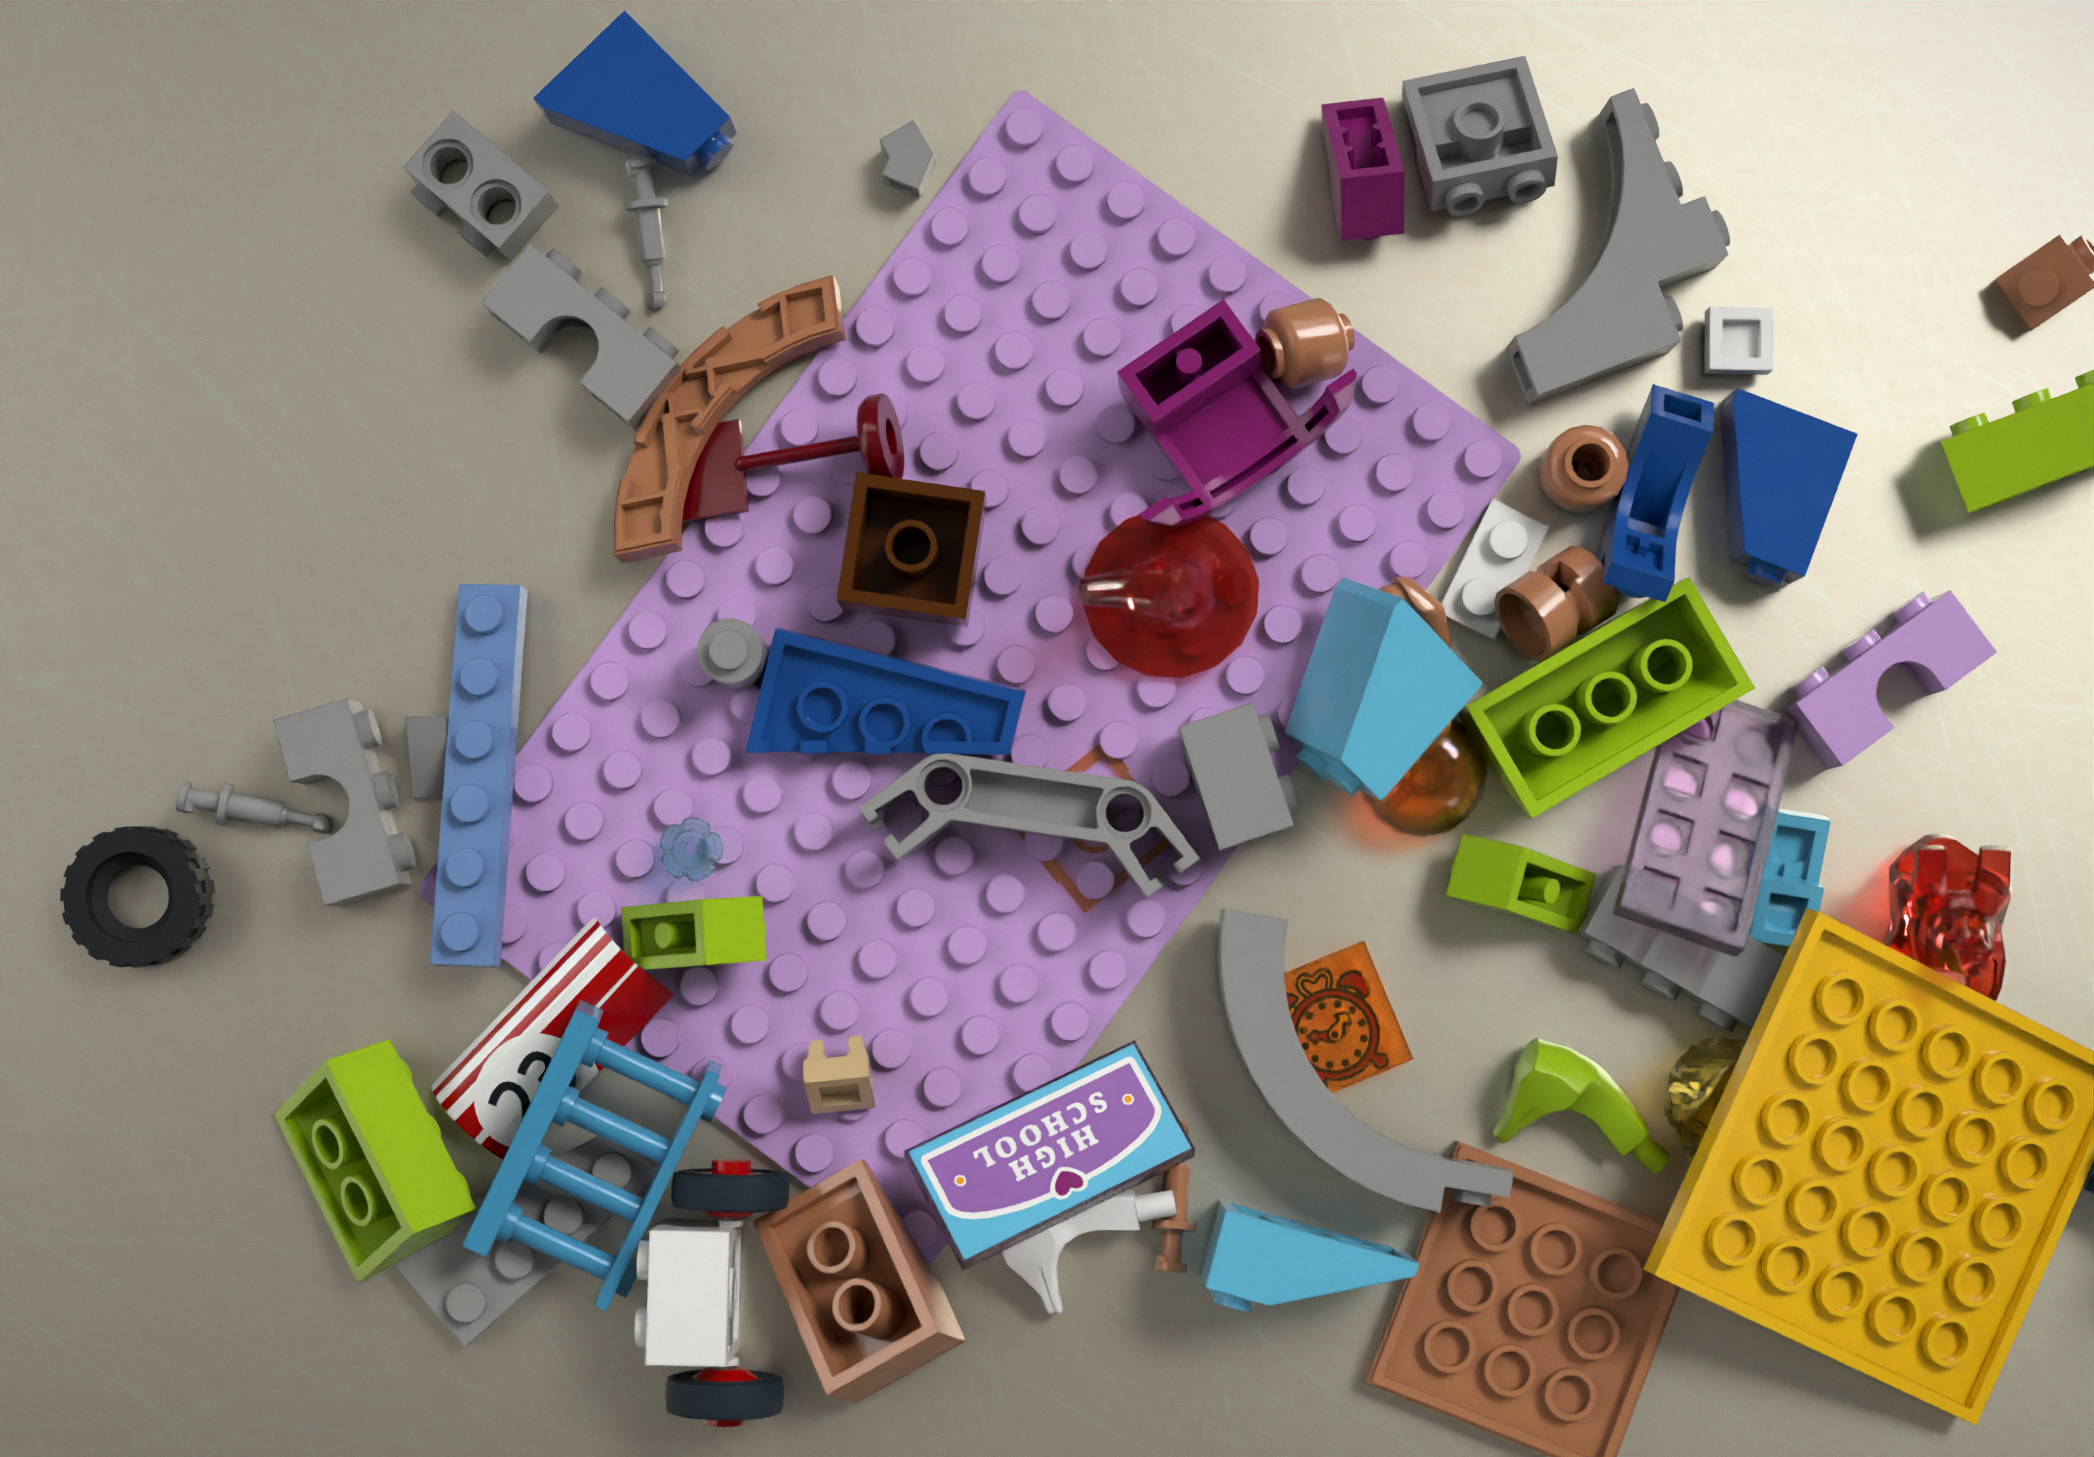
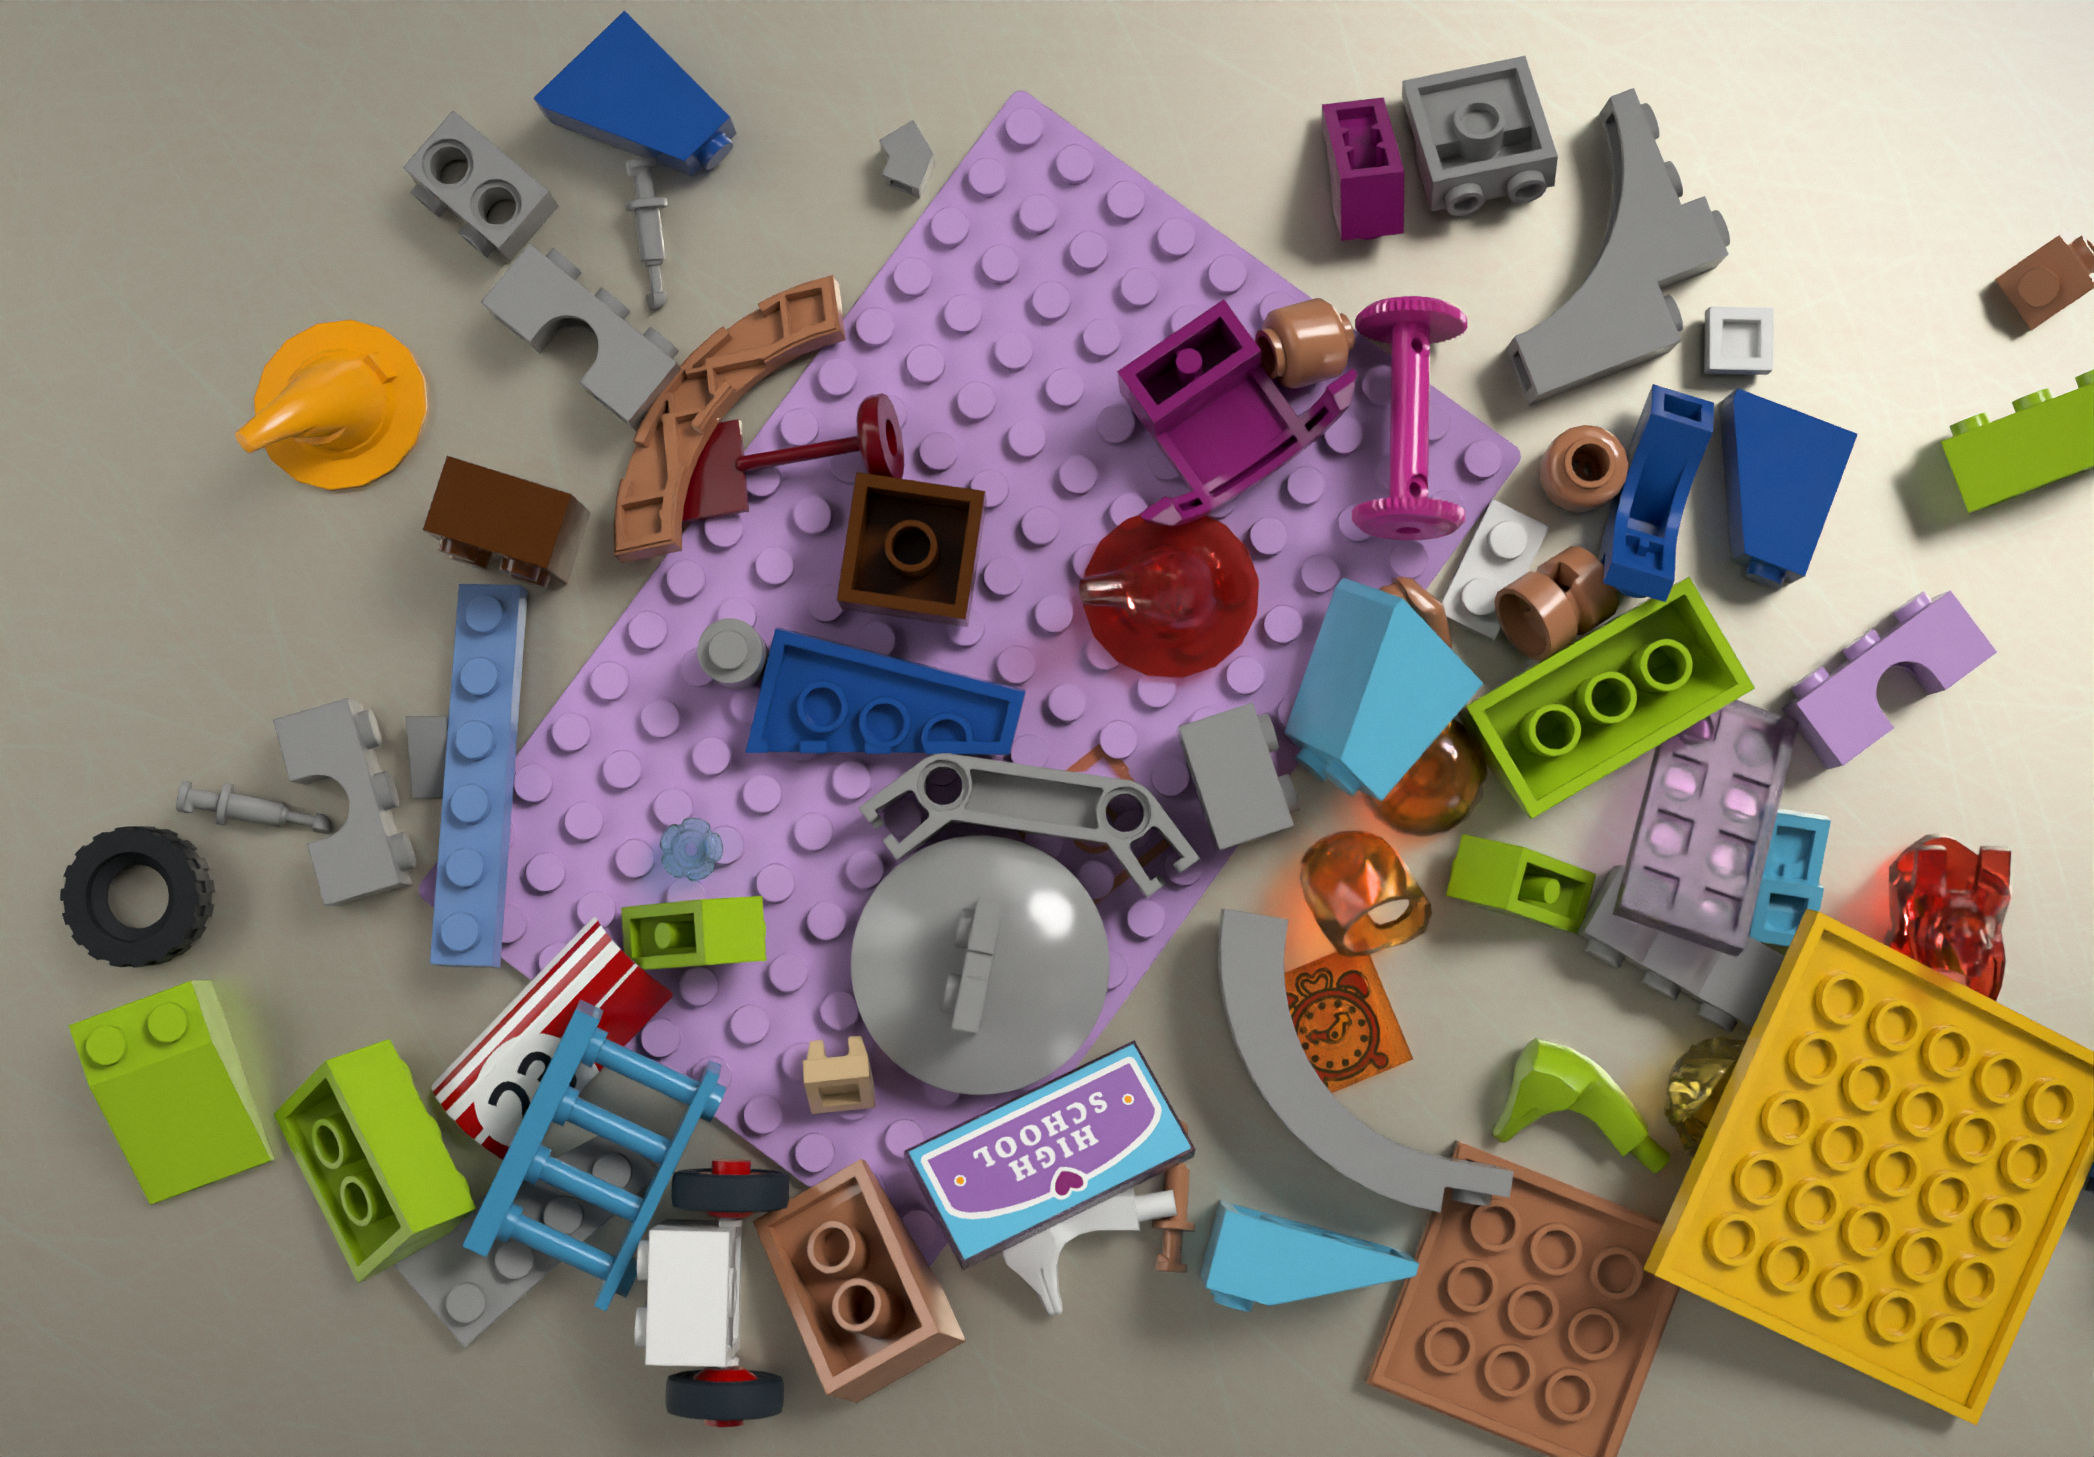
(173, 1089): none -> lime slope
(338, 406): none -> light orange piece
(506, 520): none -> reddish brown brick
(980, 965): none -> light grey bracket
(1351, 875): none -> clear orange piece
(1411, 327): none -> dark pink hose

